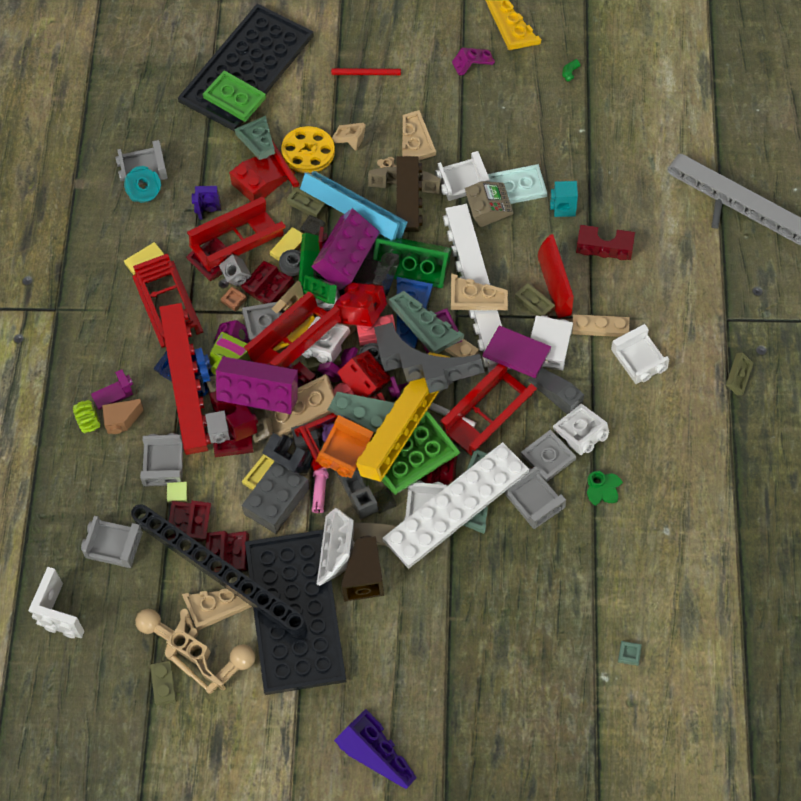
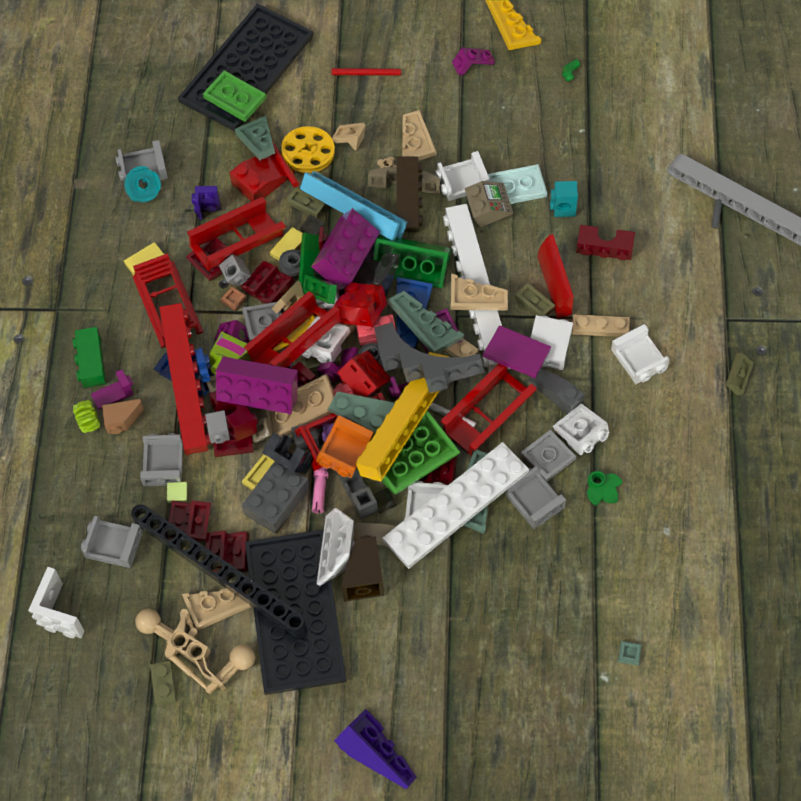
(89, 357): none -> green brick

